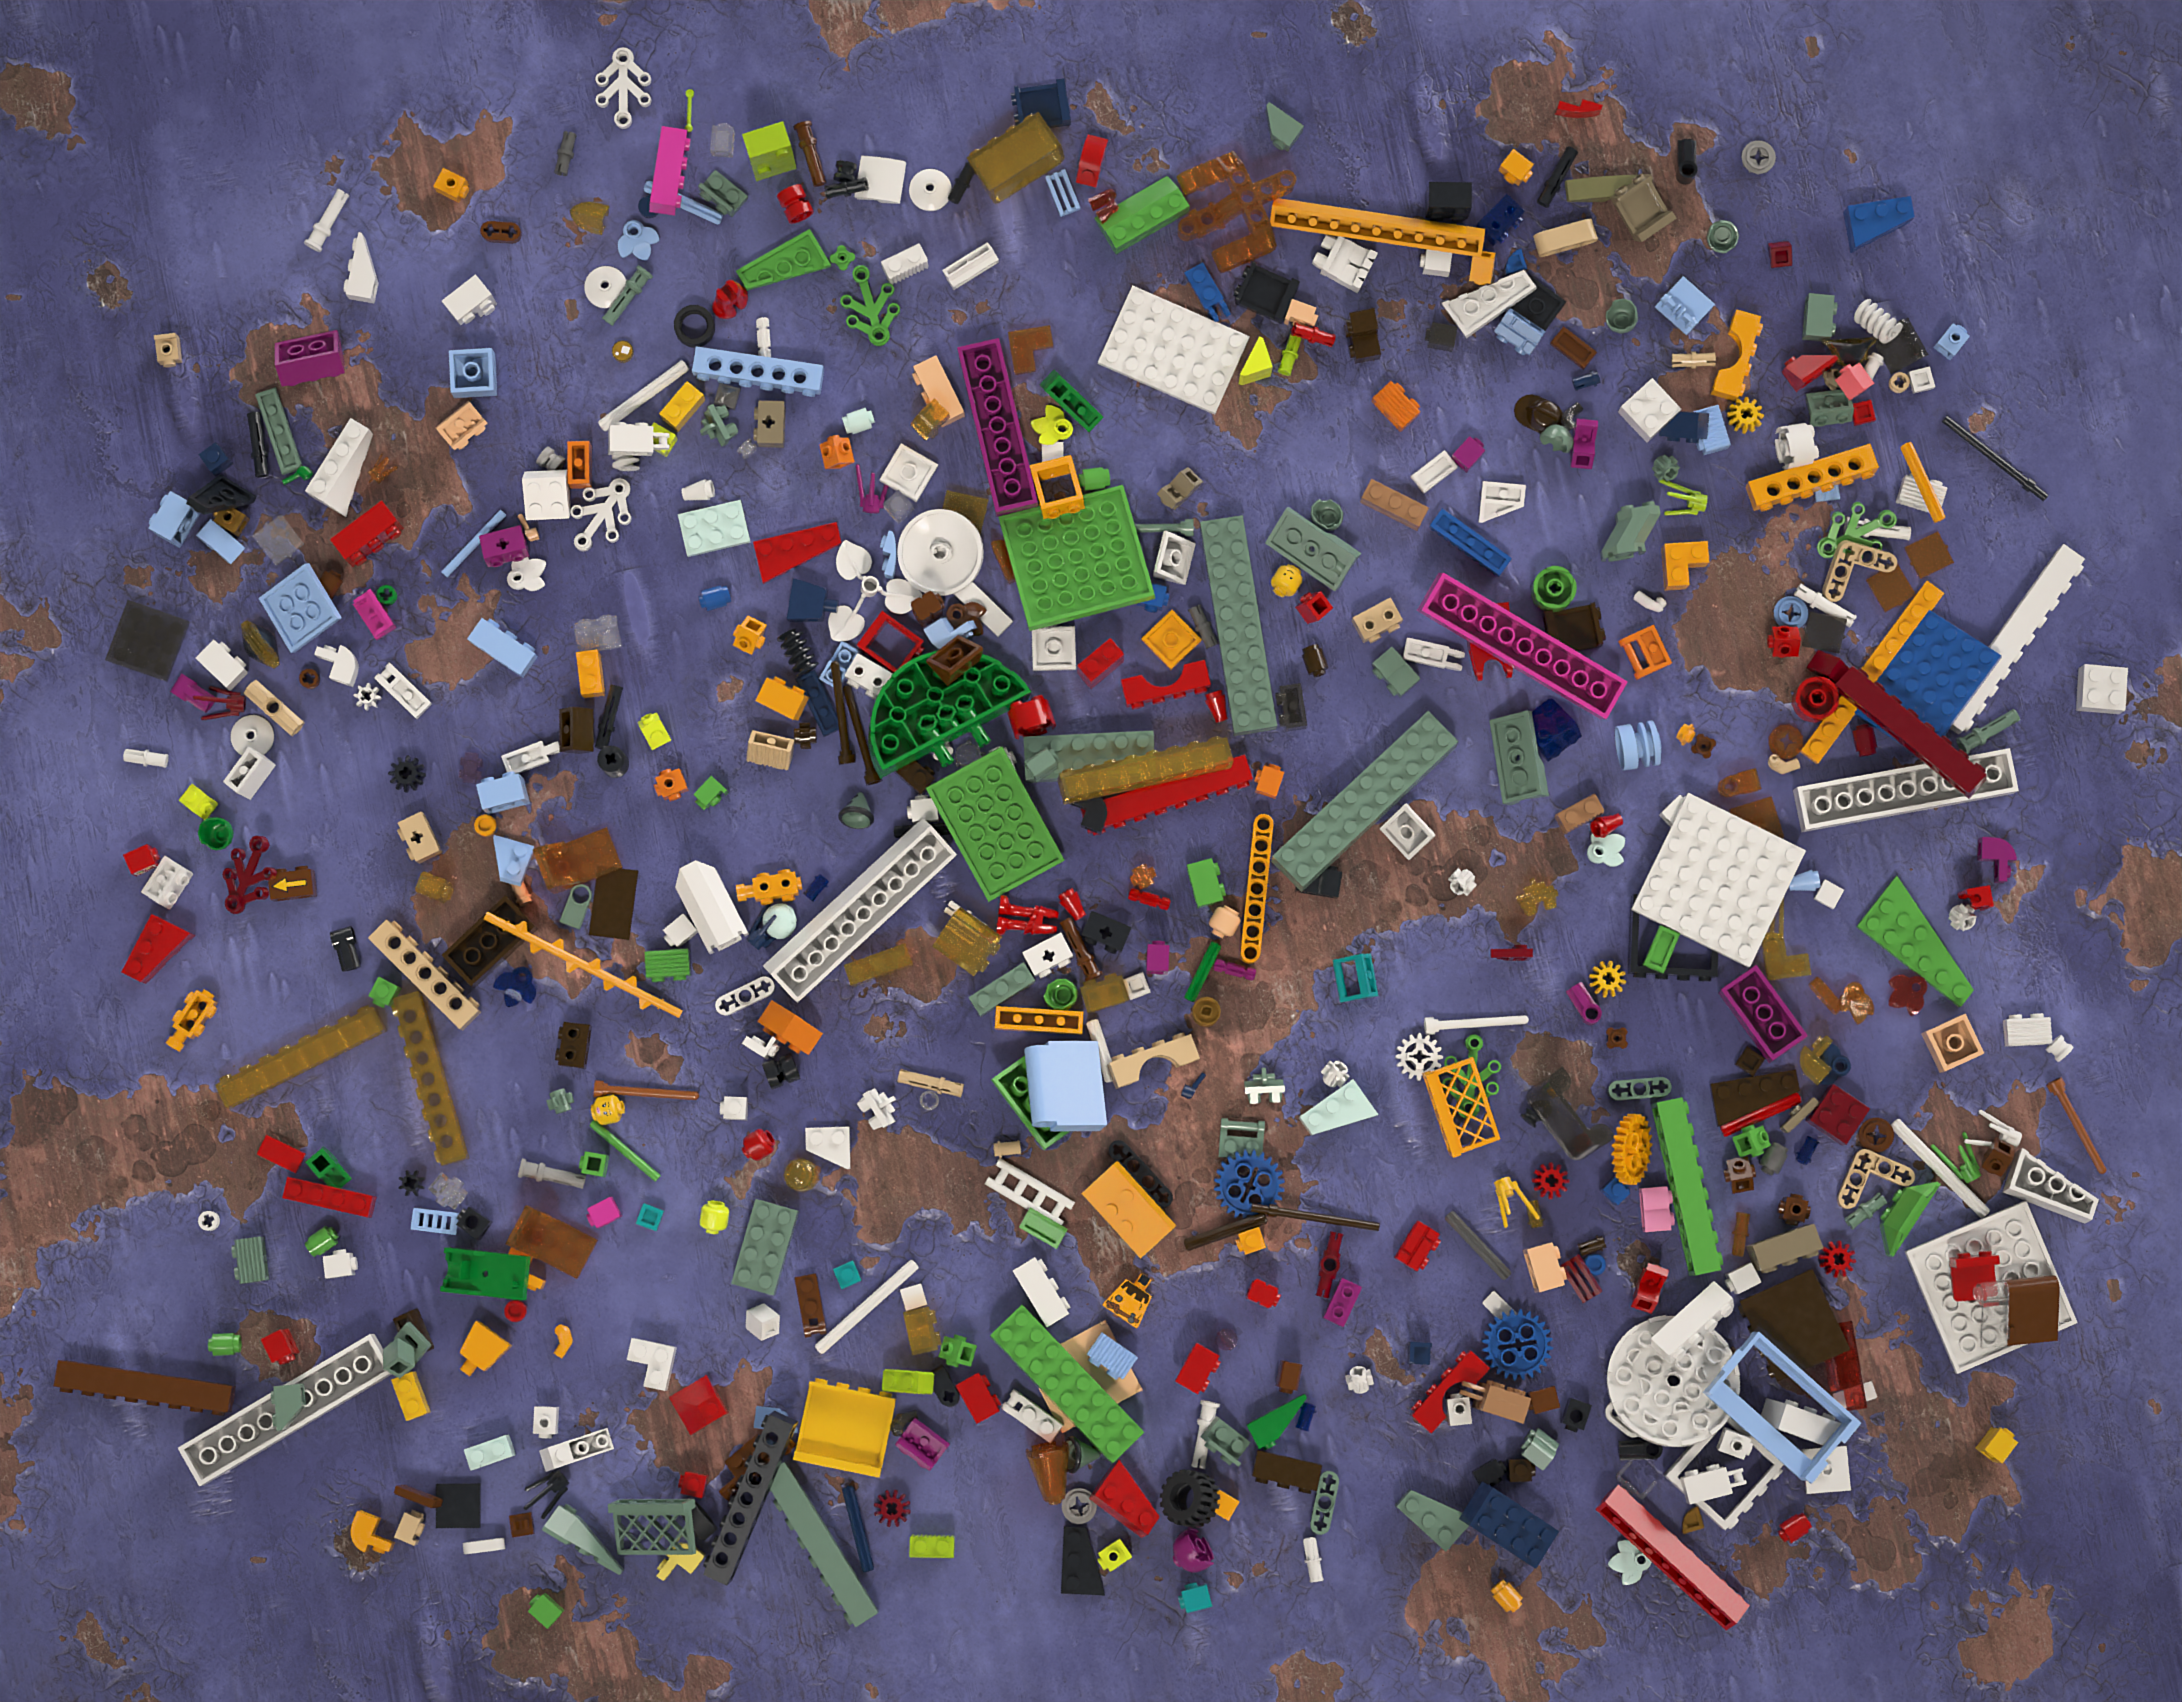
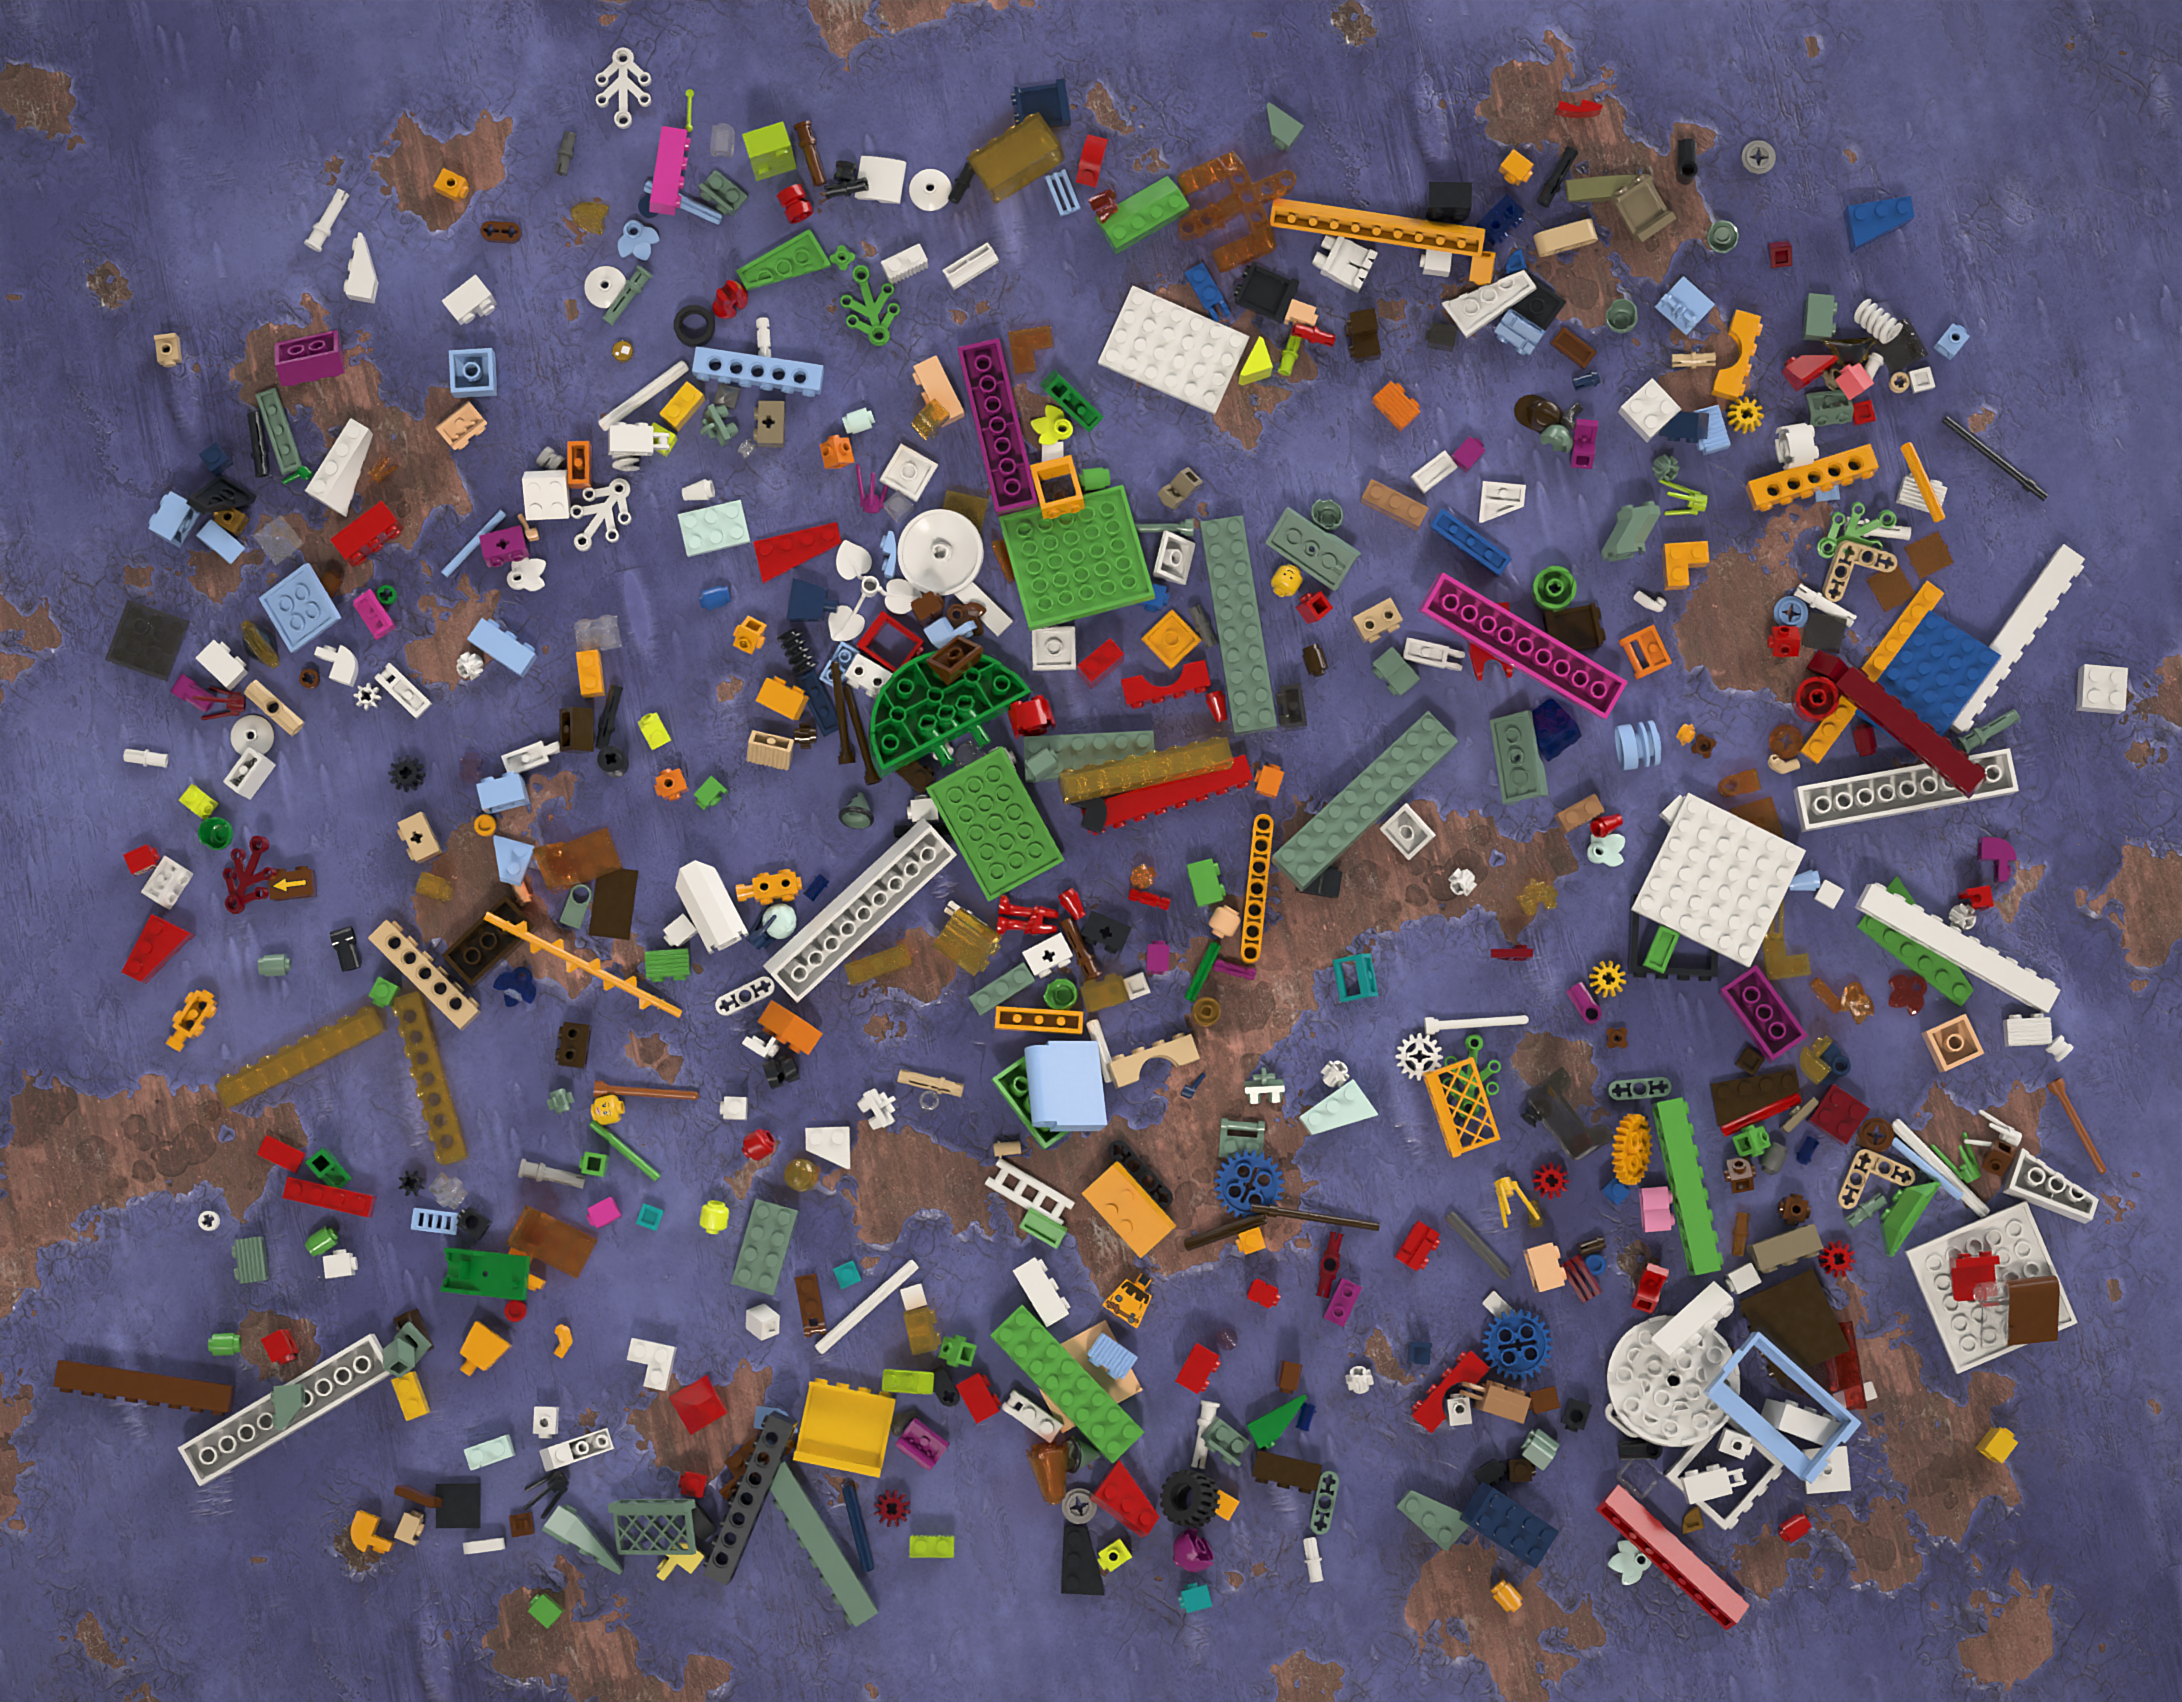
(274, 965): none -> sand green brick
(469, 665): none -> white gear
(1951, 1189): none -> light blue bar
(1957, 948): none -> white brick

